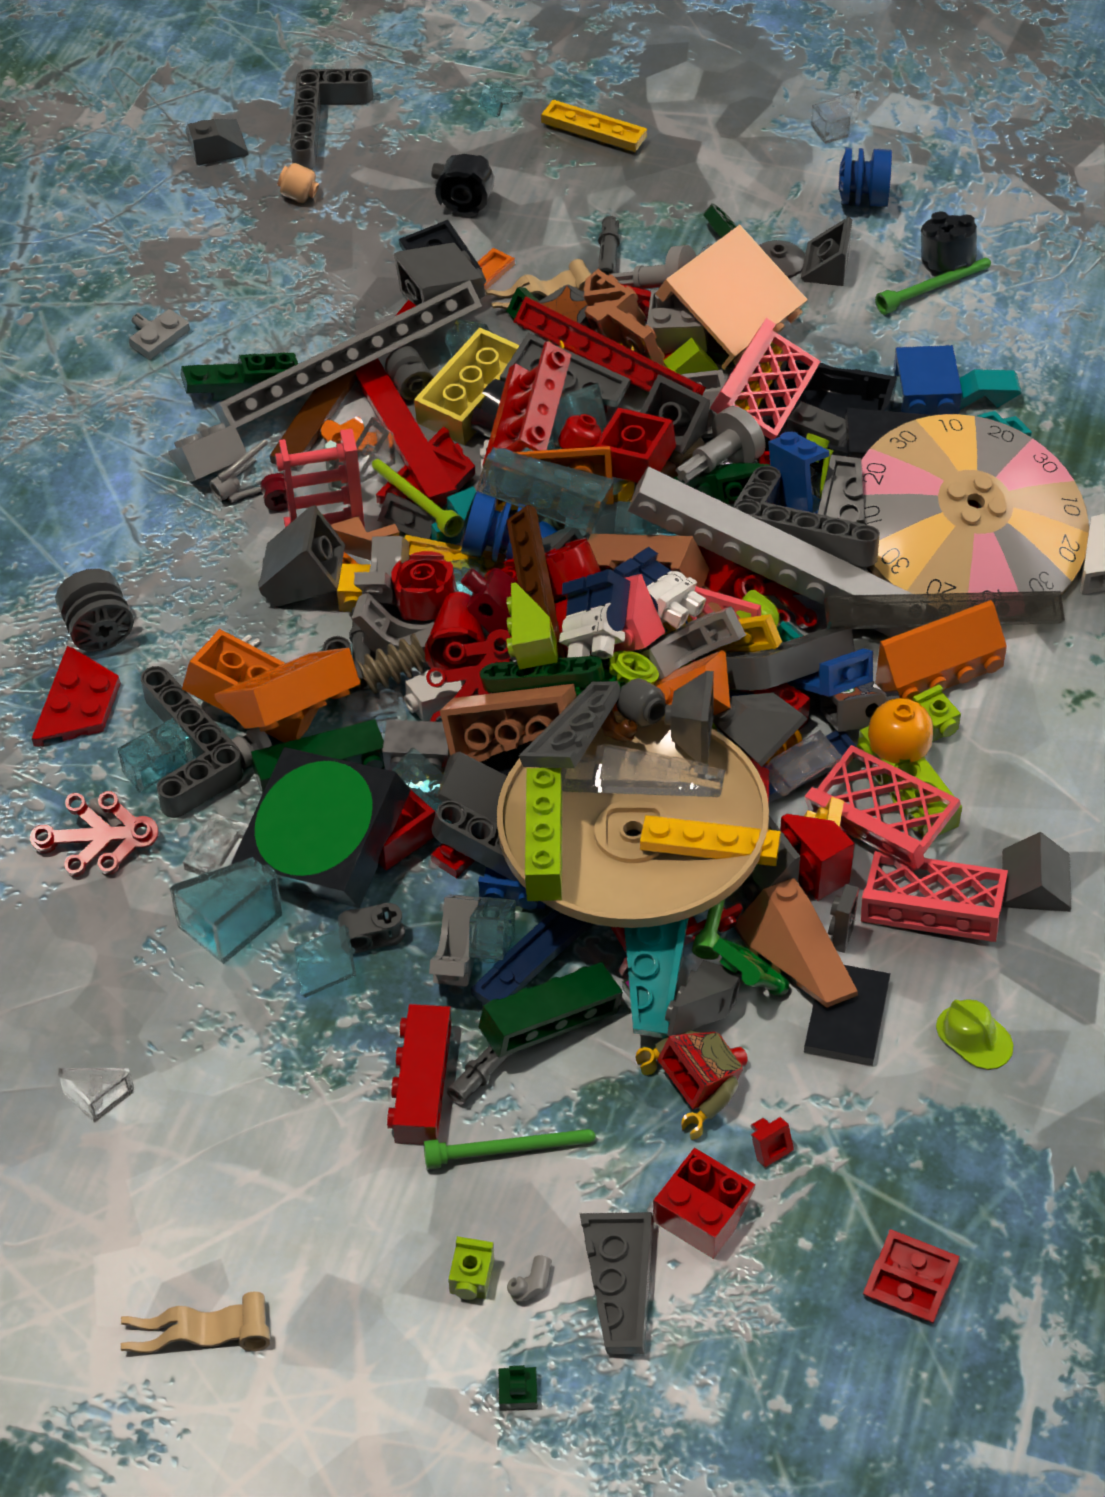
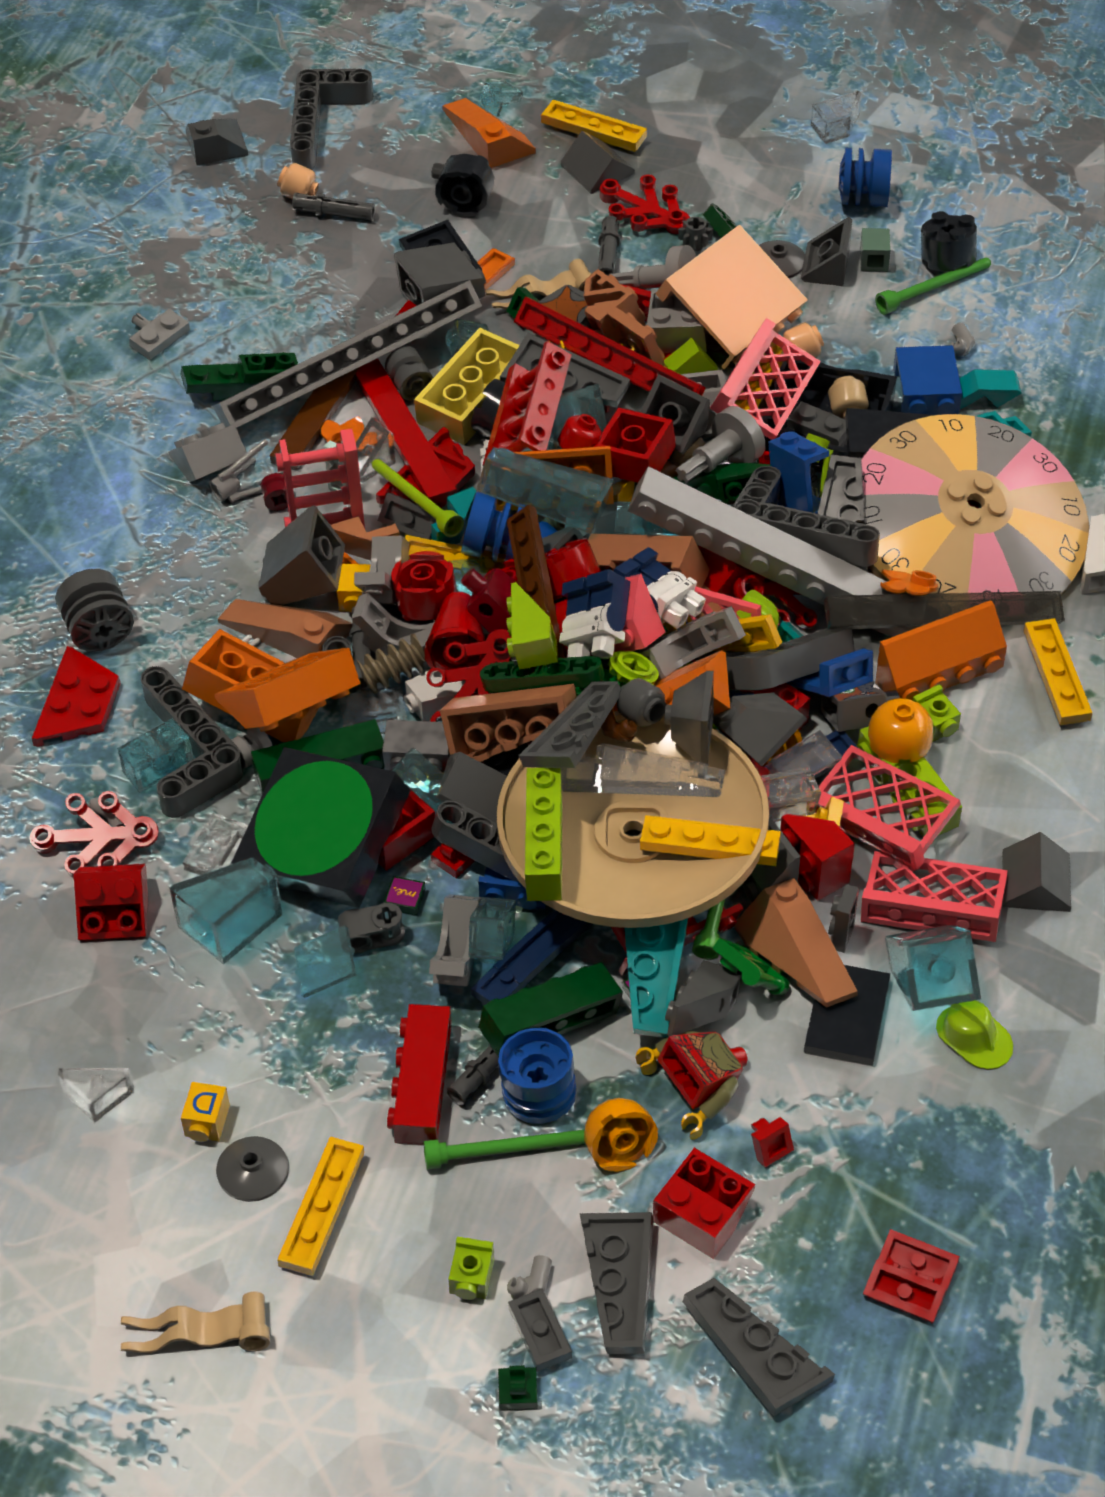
(111, 901): none -> red slope
(205, 1112): none -> yellow brick
(256, 1180): none -> dark grey dish
(284, 627): none -> nougat wedge
(321, 1206): none -> yellow plate
(328, 205): none -> dark grey pin
(406, 894): none -> magenta tile
(488, 133): none -> orange wedge
(537, 1075): none -> blue wheel
(540, 1330): none -> dark grey plate
(593, 161): none -> dark grey slope
(619, 1134): none -> light orange cylinder
(671, 219): none -> red plant
(695, 233): none -> dark grey gear
(762, 1357): none -> dark grey wing
(791, 793): none -> clear hinge
(806, 338): none -> light nougat head
(847, 393): none -> tan head
(875, 249): none -> sand green brick
(917, 584): none -> orange plate
(934, 966): none -> clear light blue slope
(964, 338): none -> light grey arm
(1057, 672): none -> yellow plate

